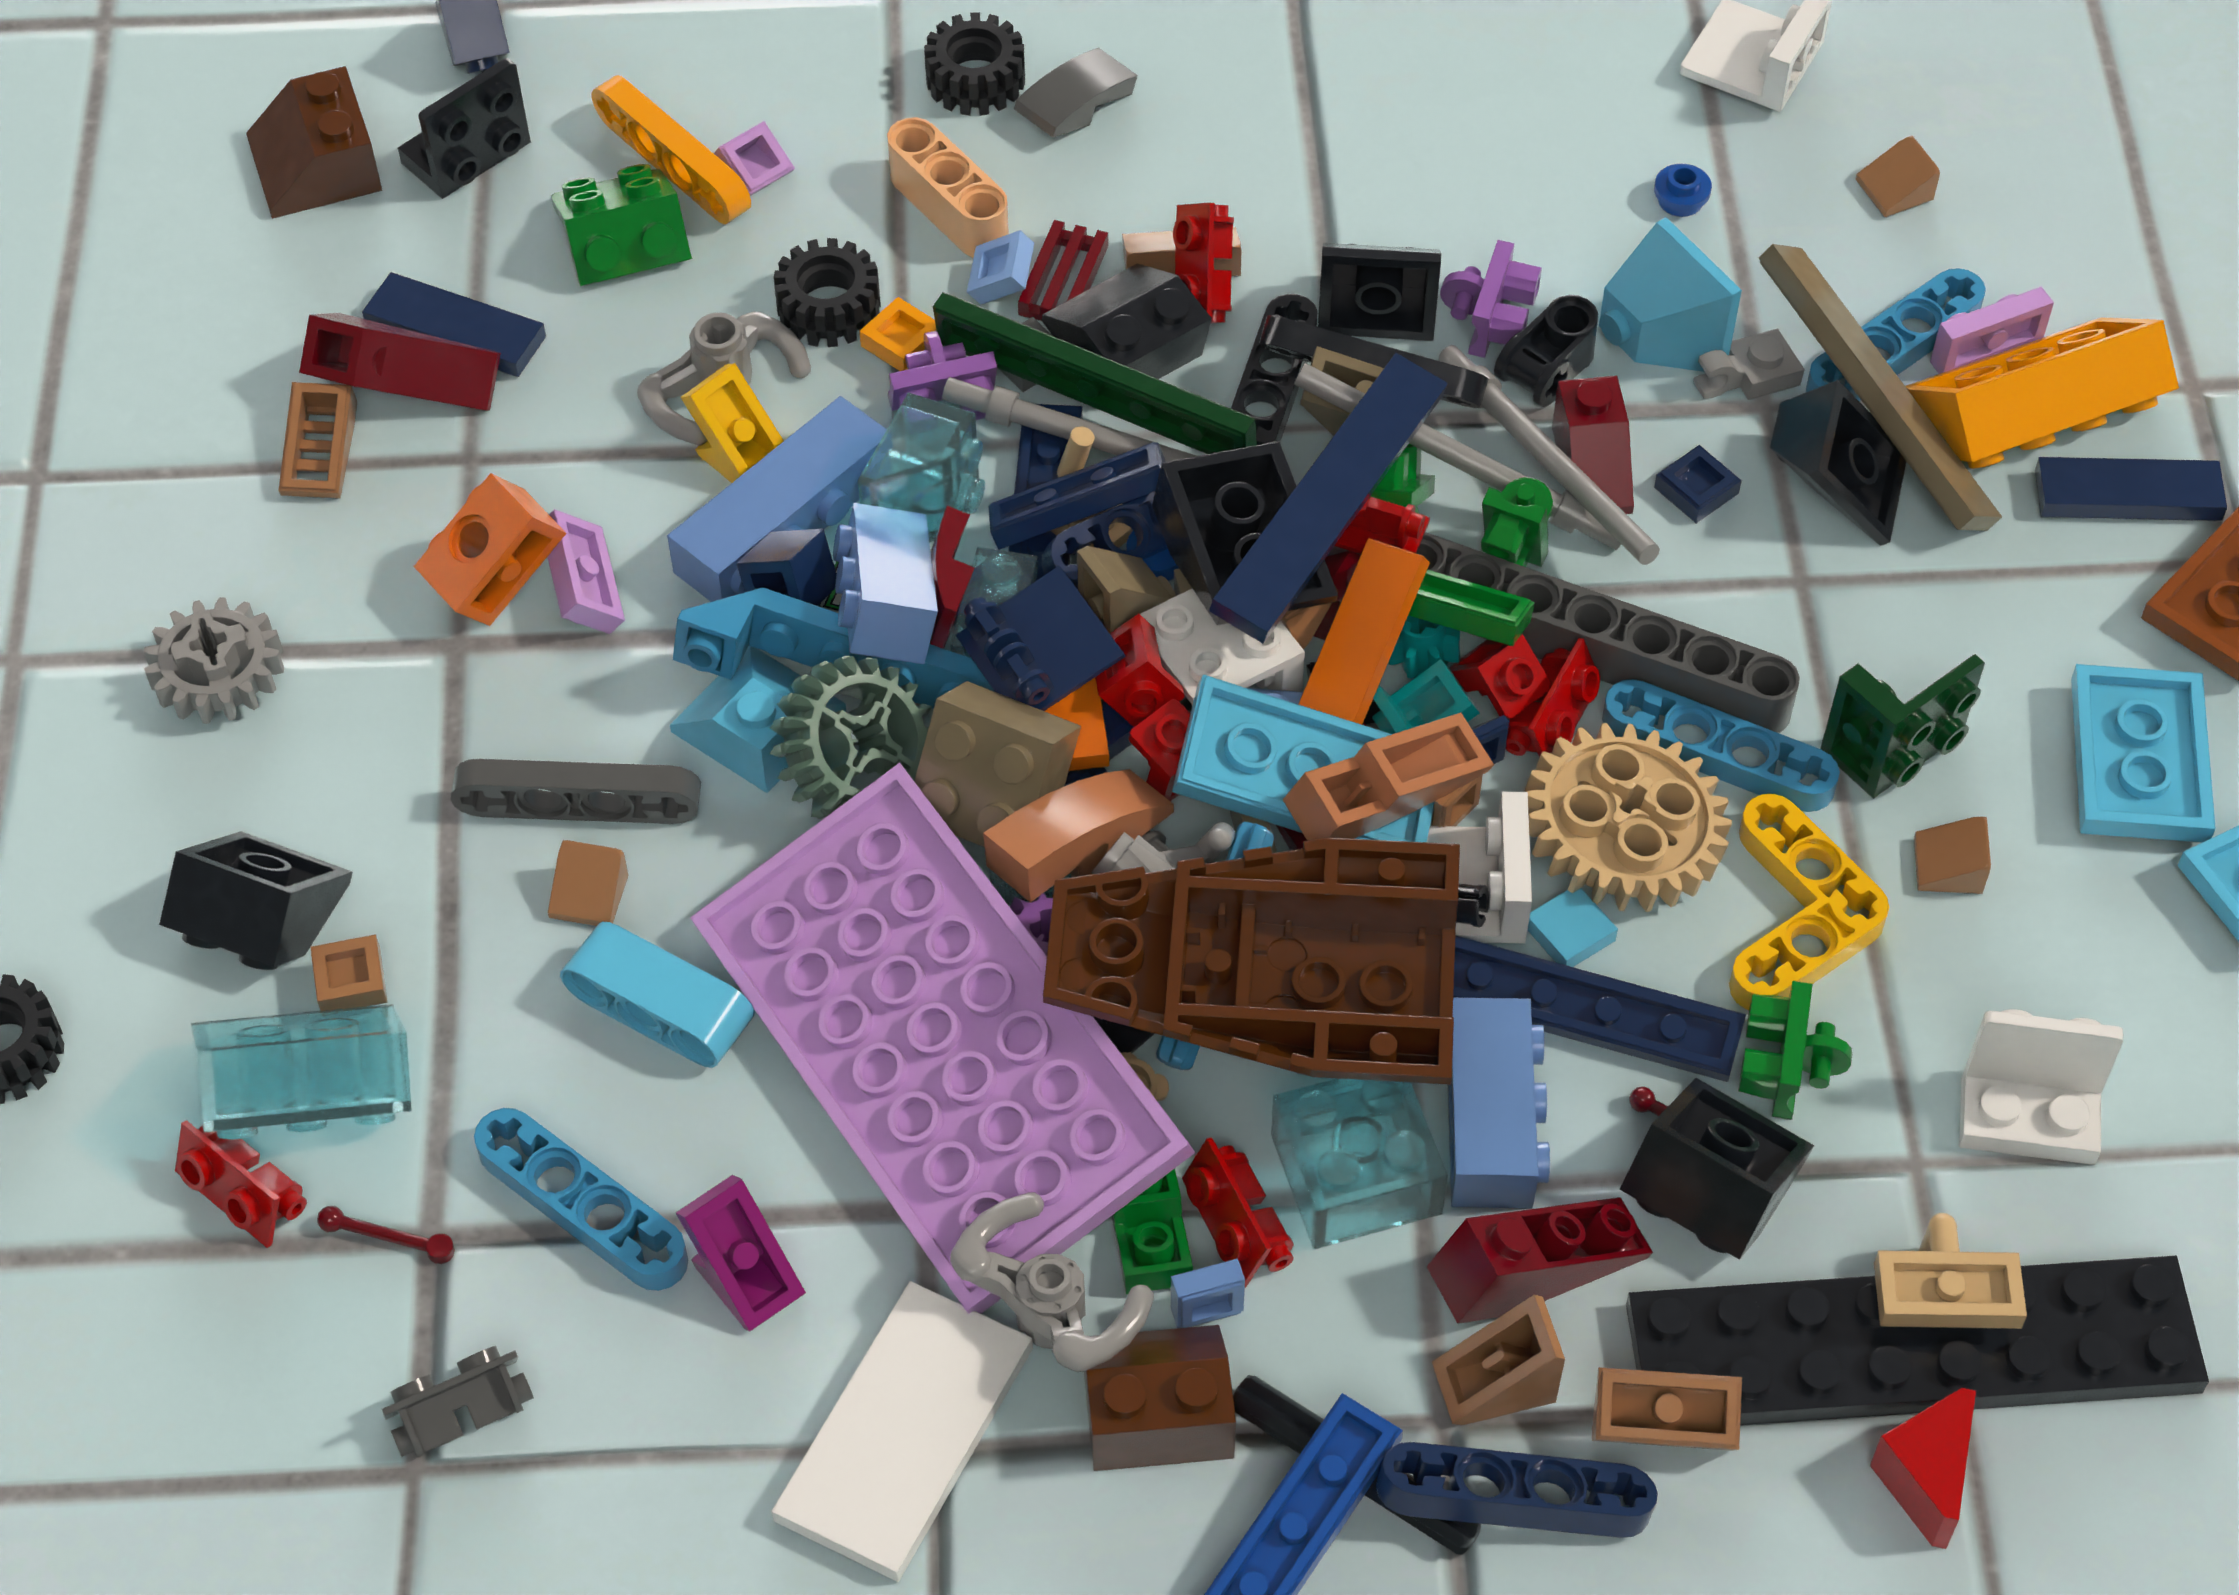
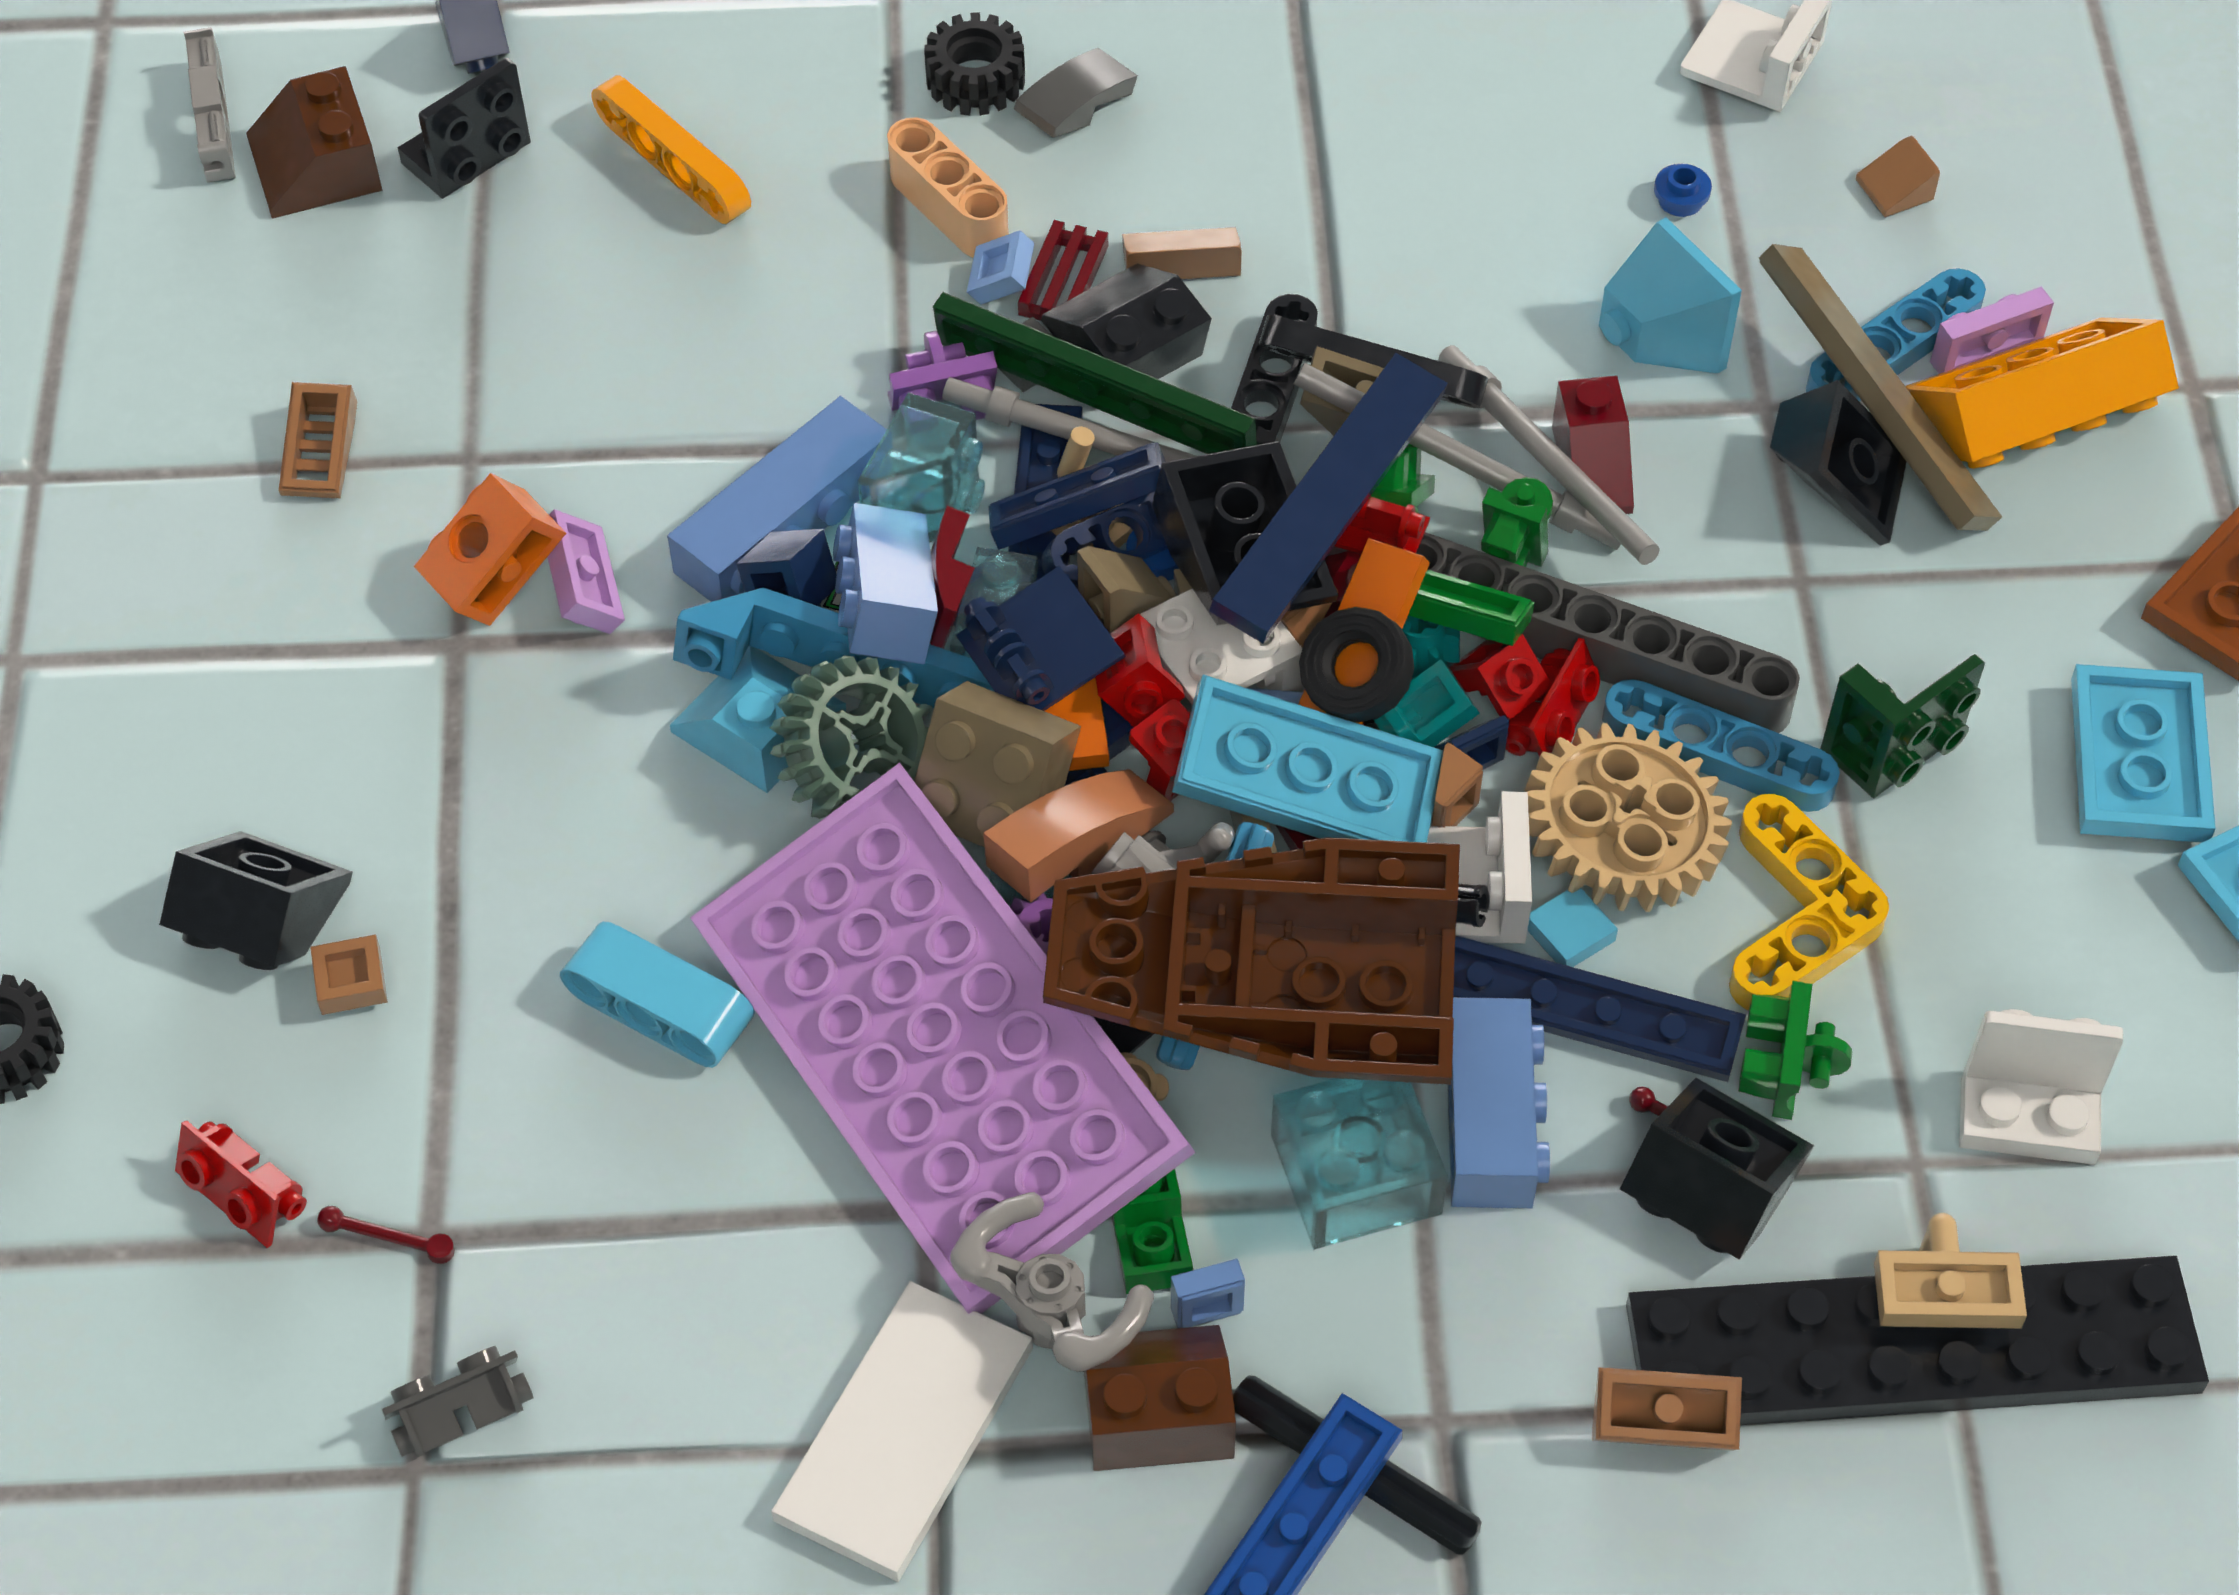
(183, 666): light grey gear -> none
(209, 105): none -> light grey piece
(301, 1070): clear light blue slope -> none
(398, 361): dark red slope -> none
(453, 317): dark blue tile -> none
(512, 791): dark grey beam -> none
(586, 1192): dark azure beam -> none
(587, 883): medium nougat slope -> none
(622, 224): green bracket -> none
(714, 343): light grey piece -> none
(731, 421): yellow slope -> none
(739, 1253): magenta slope -> none
(756, 158): lavender slope -> none
(826, 268): black tyre -> none
(896, 332): light orange plate -> none
(1200, 236): red hinge -> none
(1223, 1191): red hinge -> none
(1326, 644): none -> black tyre
(1379, 291): black slope -> none
(1387, 779): nougat slope -> none
(1483, 298): medium lavender hips -> none
(1503, 1366): medium nougat slope -> none
(1515, 1477): dark blue beam -> none
(1538, 1251): dark red slope -> none
(1551, 348): black piece -> none
(1697, 484): dark blue tile -> none
(1755, 364): light grey plate -> none
(1927, 1462): red slope -> none
(1953, 857): medium nougat slope -> none
(2130, 488): dark blue tile -> none

